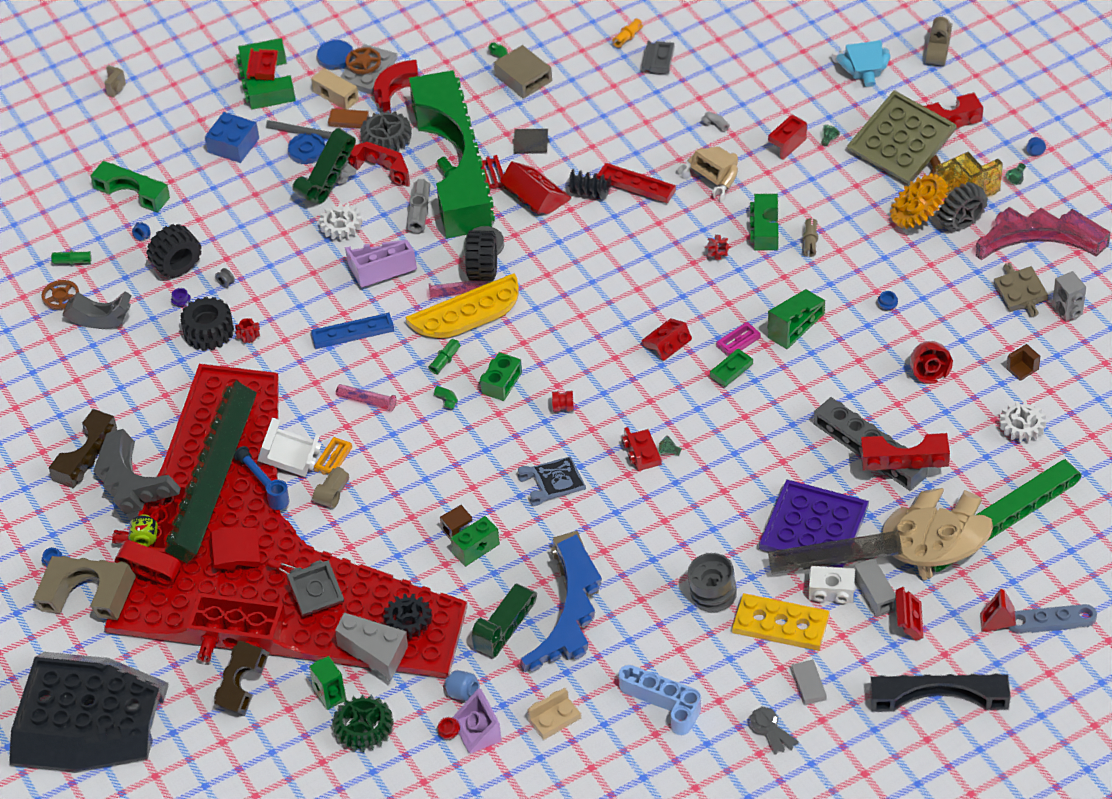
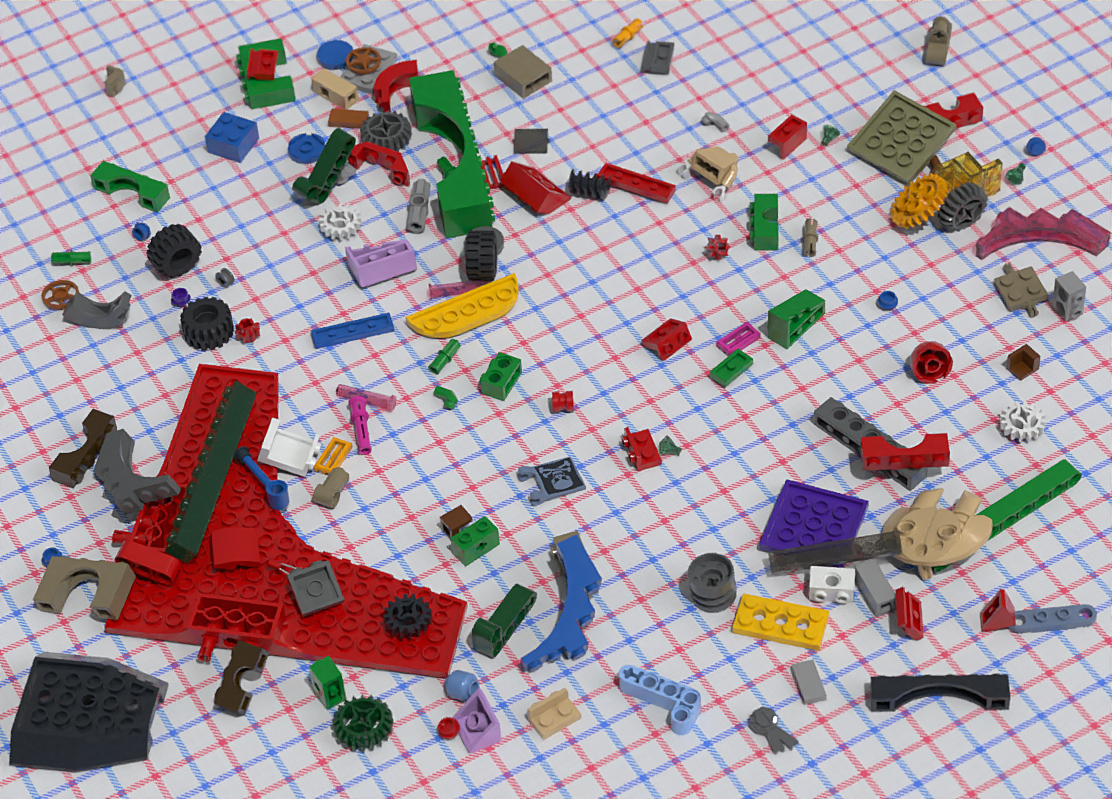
(143, 530): lime head -> none
(297, 129): dark grey bar -> none
(360, 417): none -> dark pink pin
(373, 643): light grey wedge -> none
(864, 60): medium azure torso -> none

